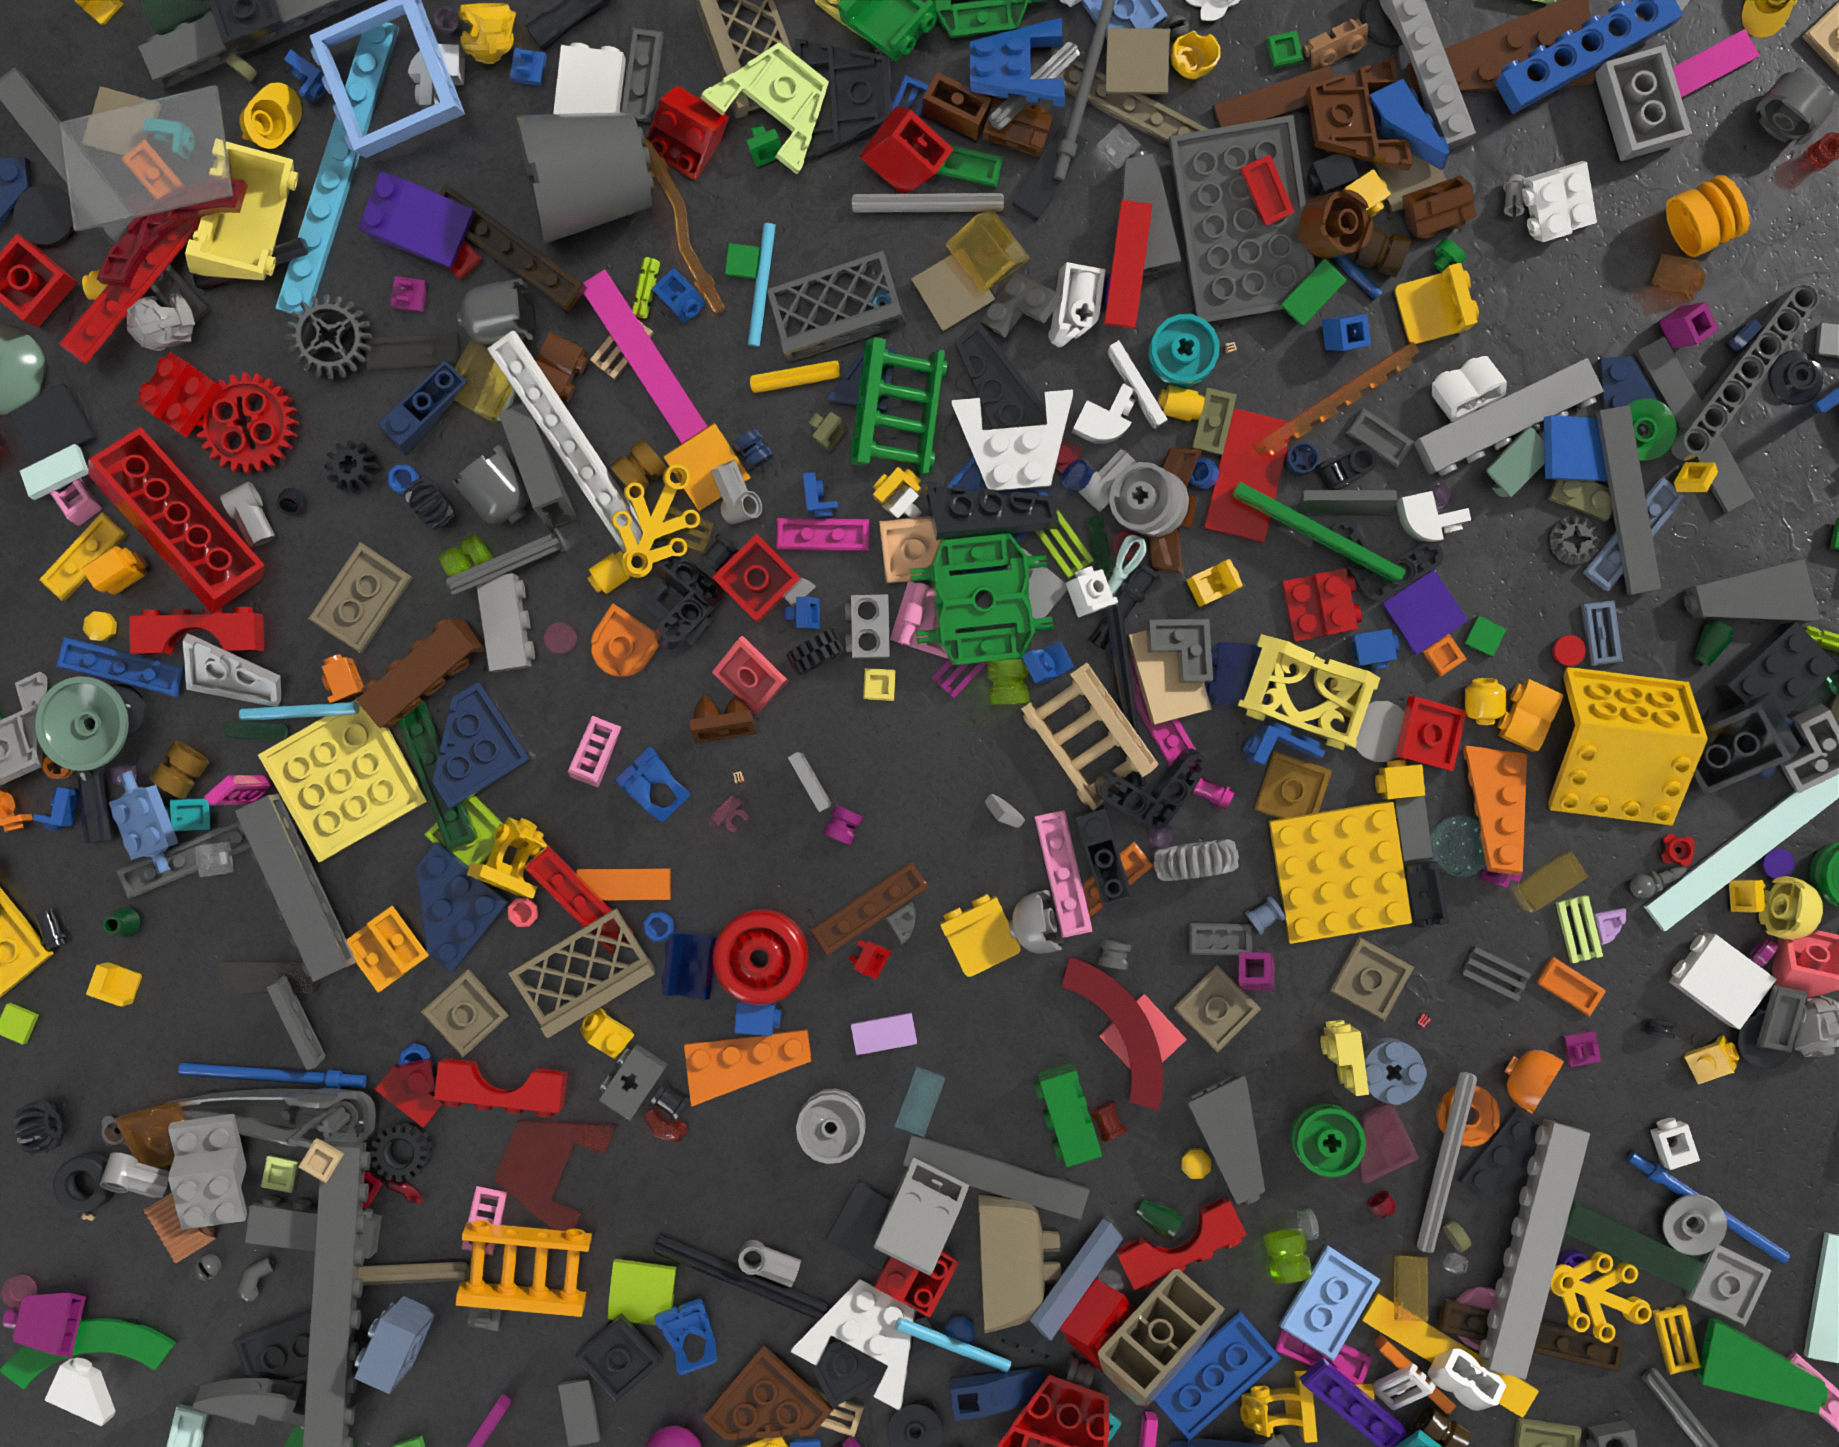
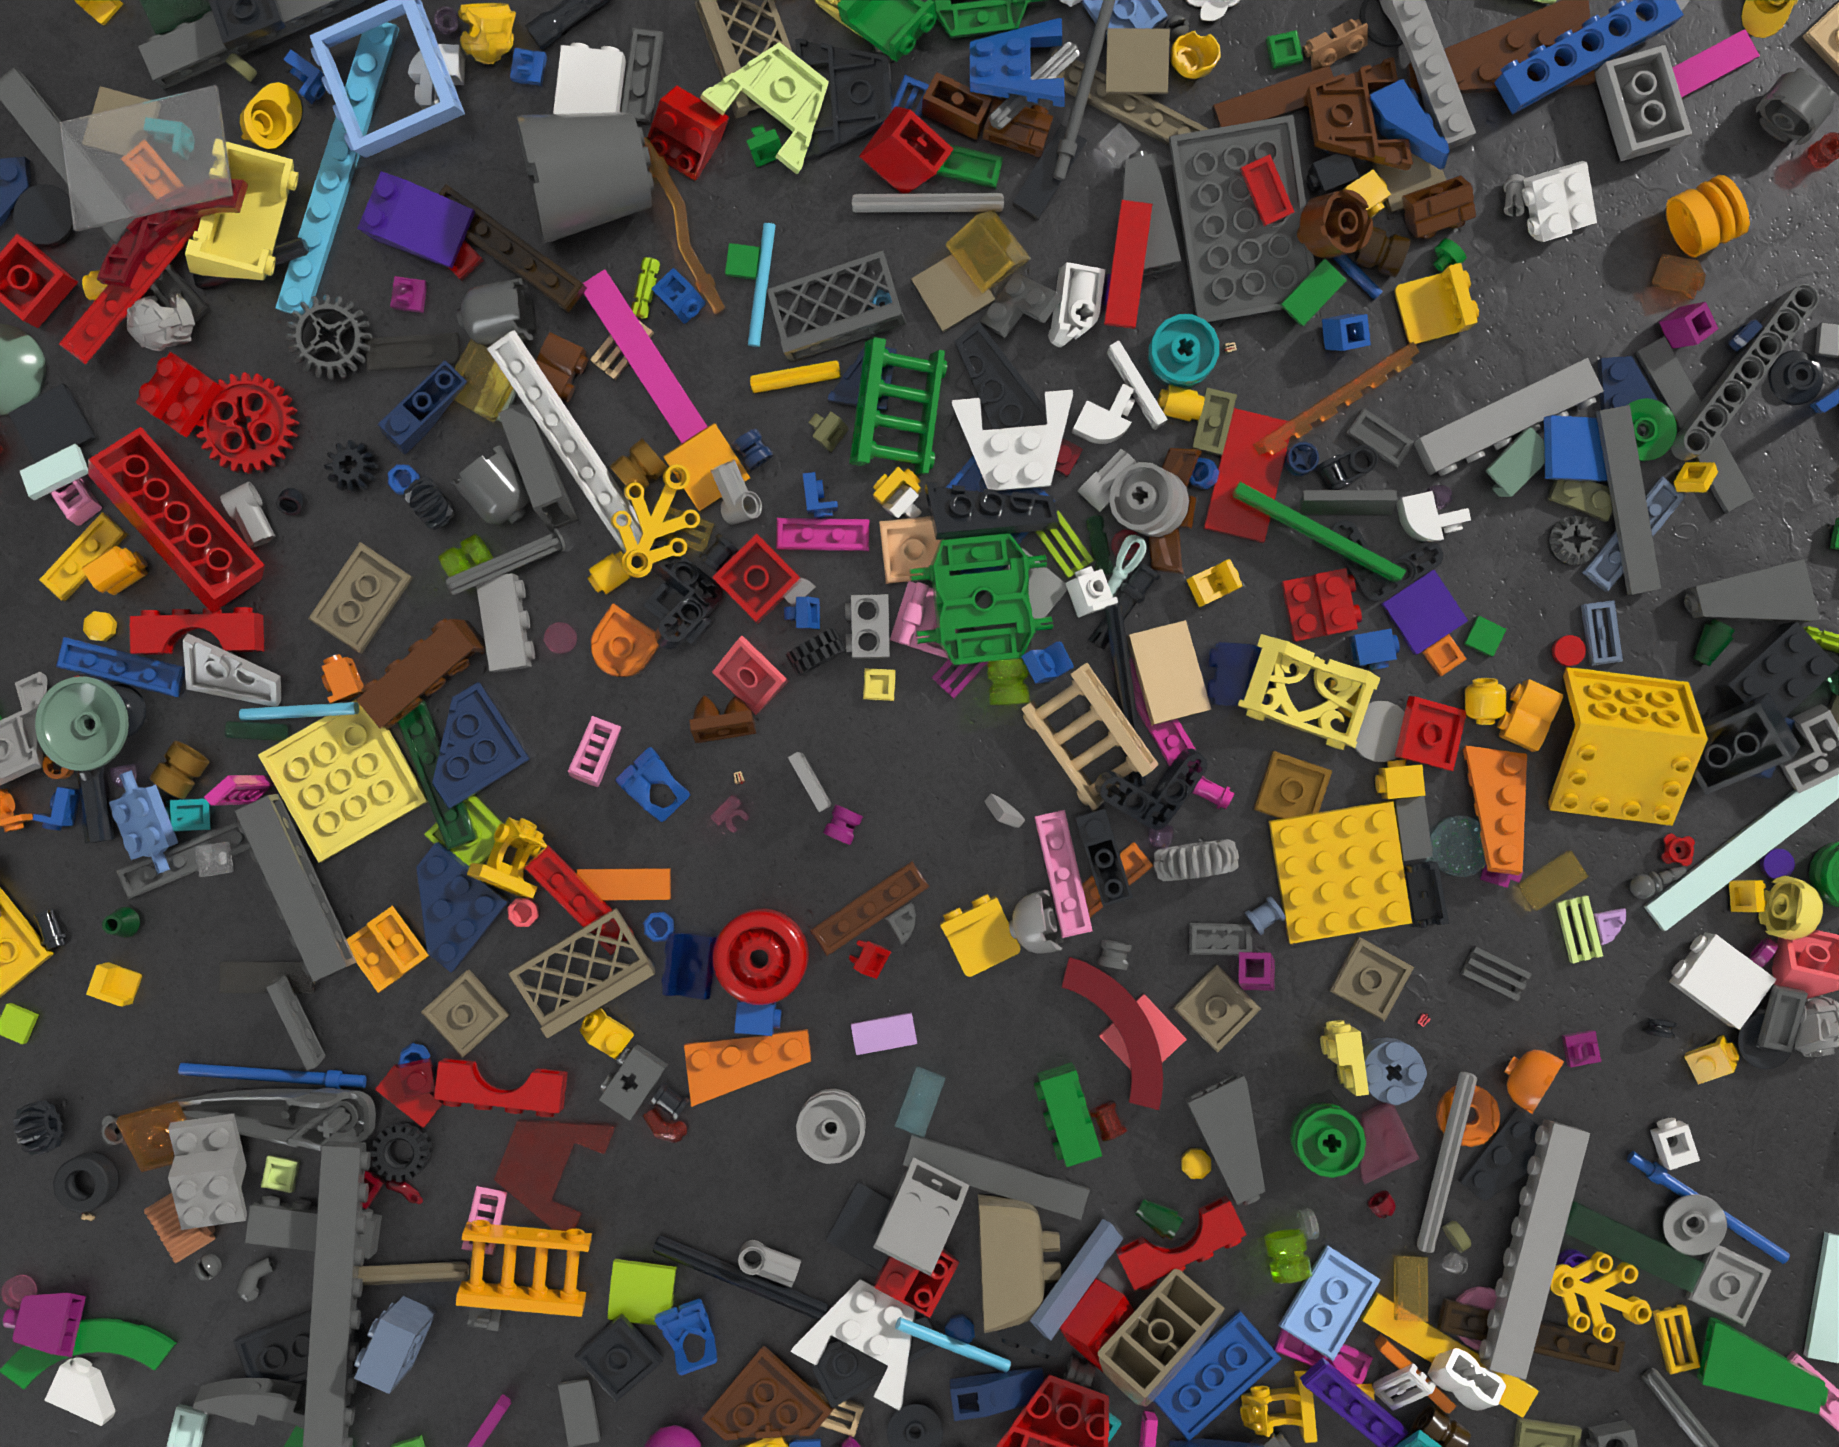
(126, 1174): light grey piece -> none
(321, 1160): tan tile -> none
(1077, 475): clear blue tile -> none
(1190, 640): dark grey plate -> none
(1260, 745): blue bracket -> none
(1468, 388): white brick -> none
(1570, 986): orange tile -> none

